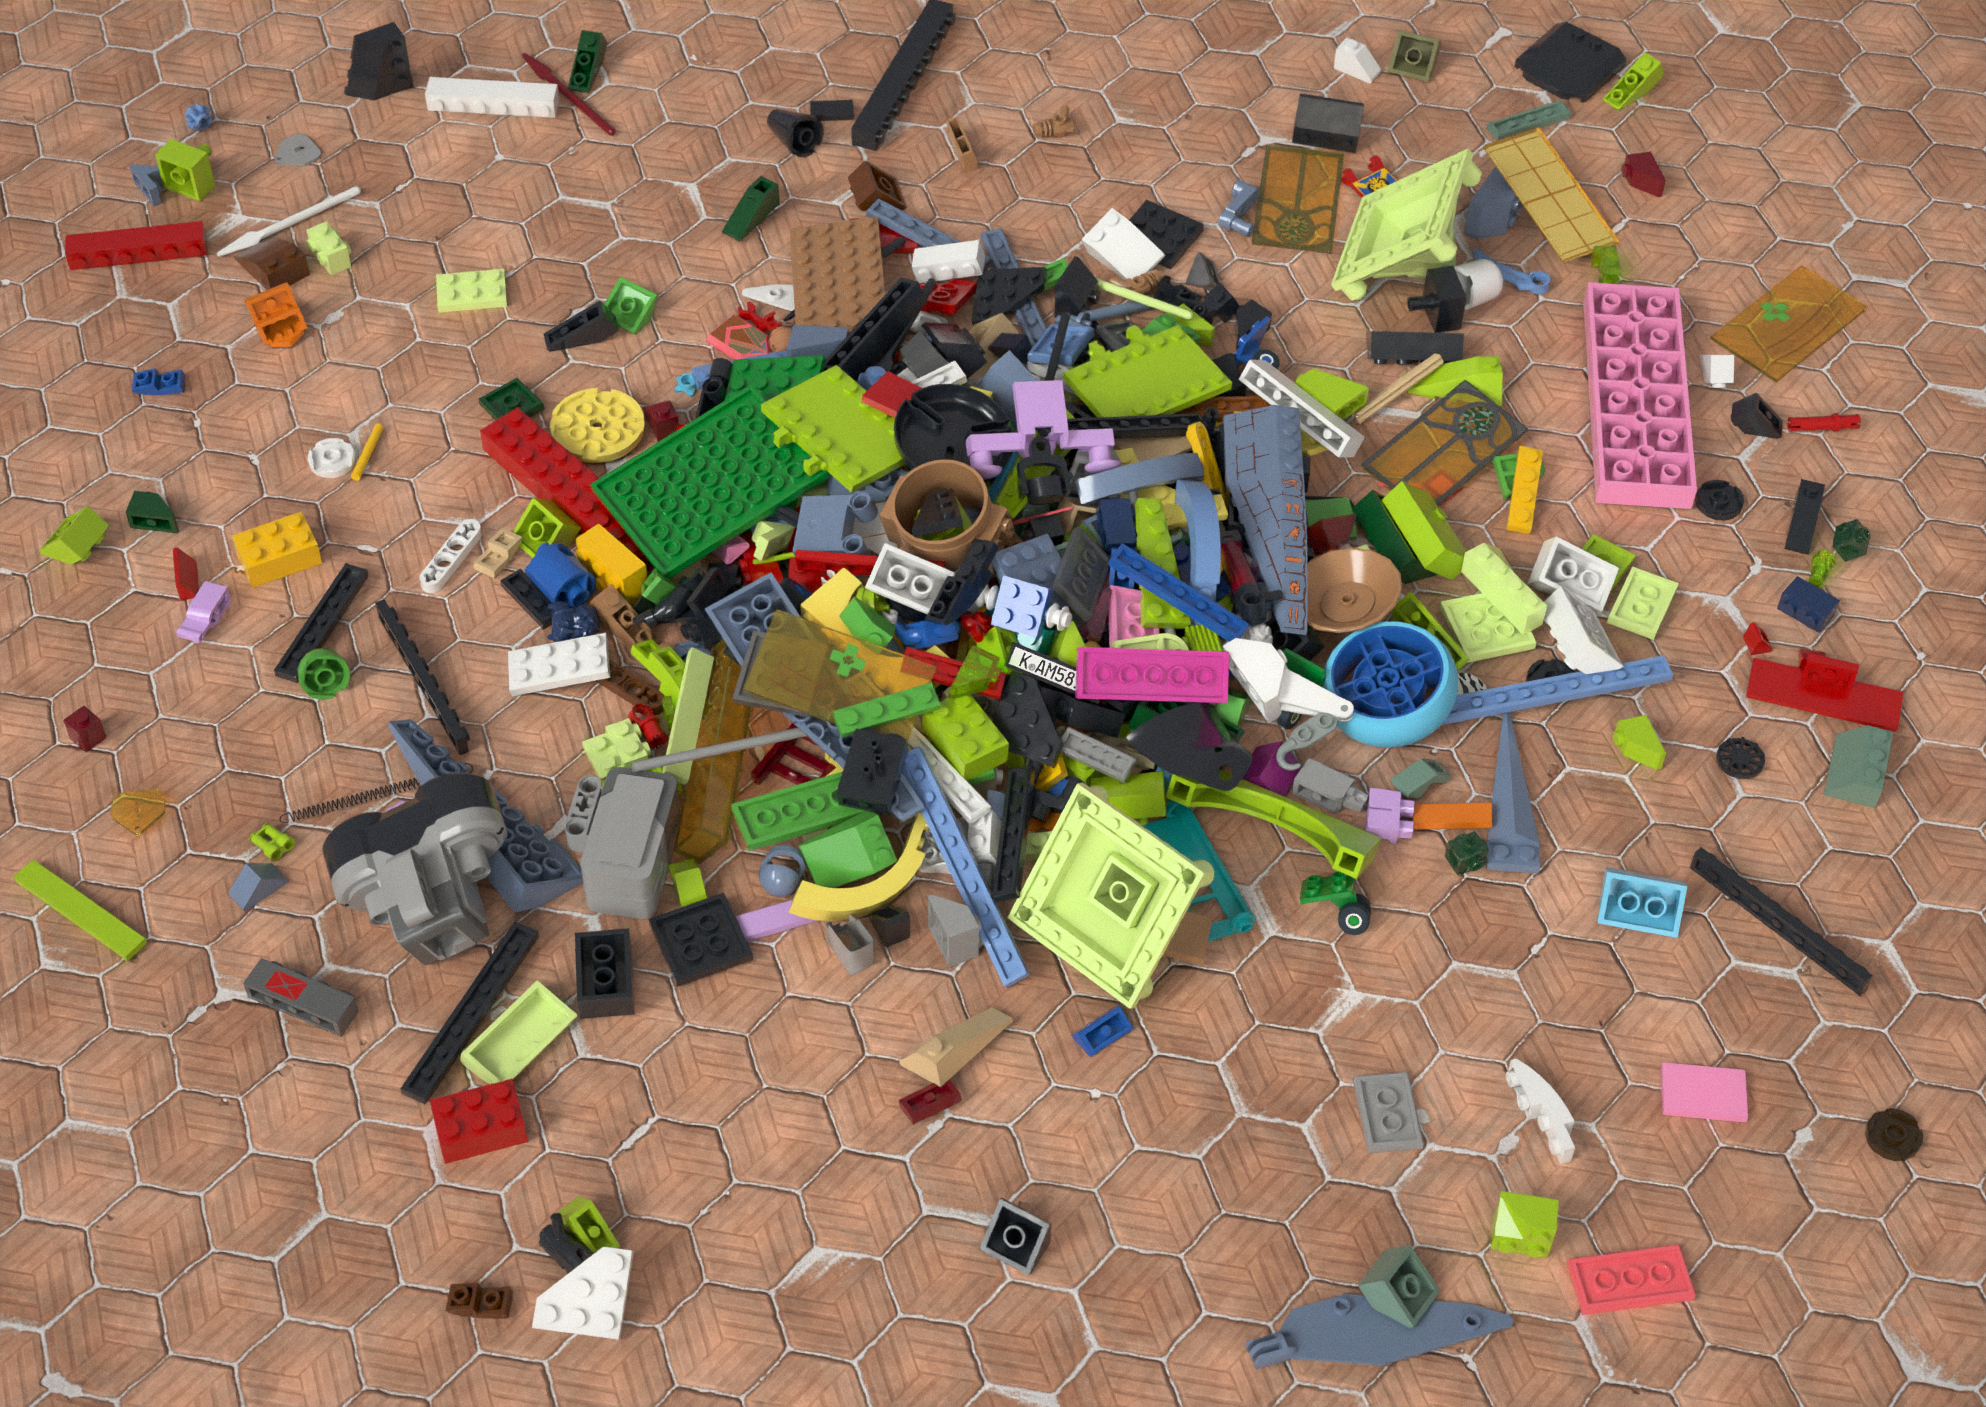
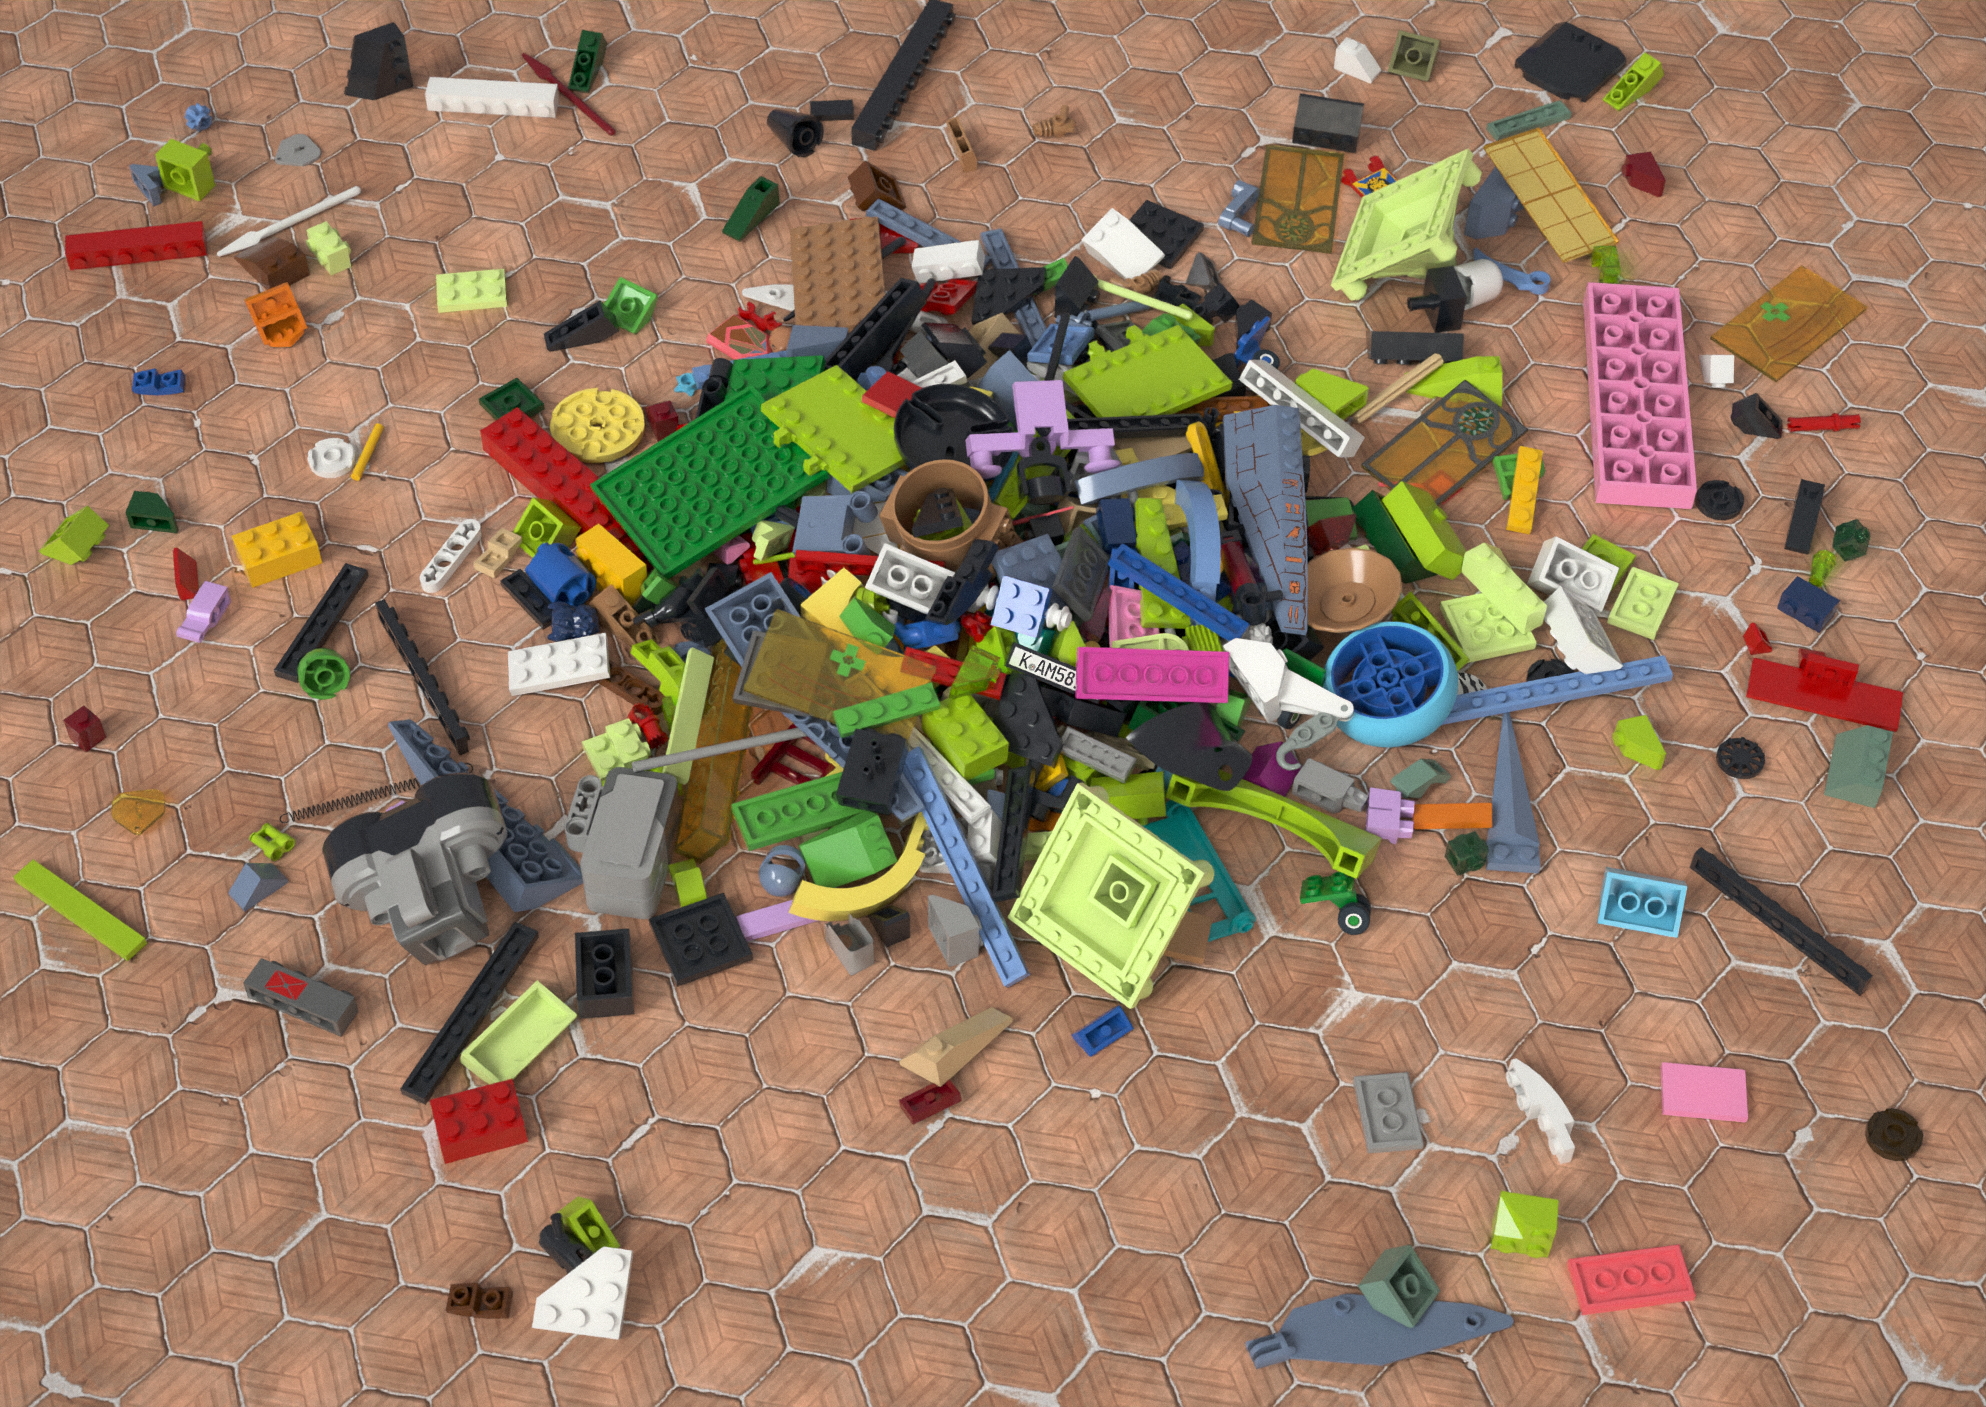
(1016, 1236): black slope -> none

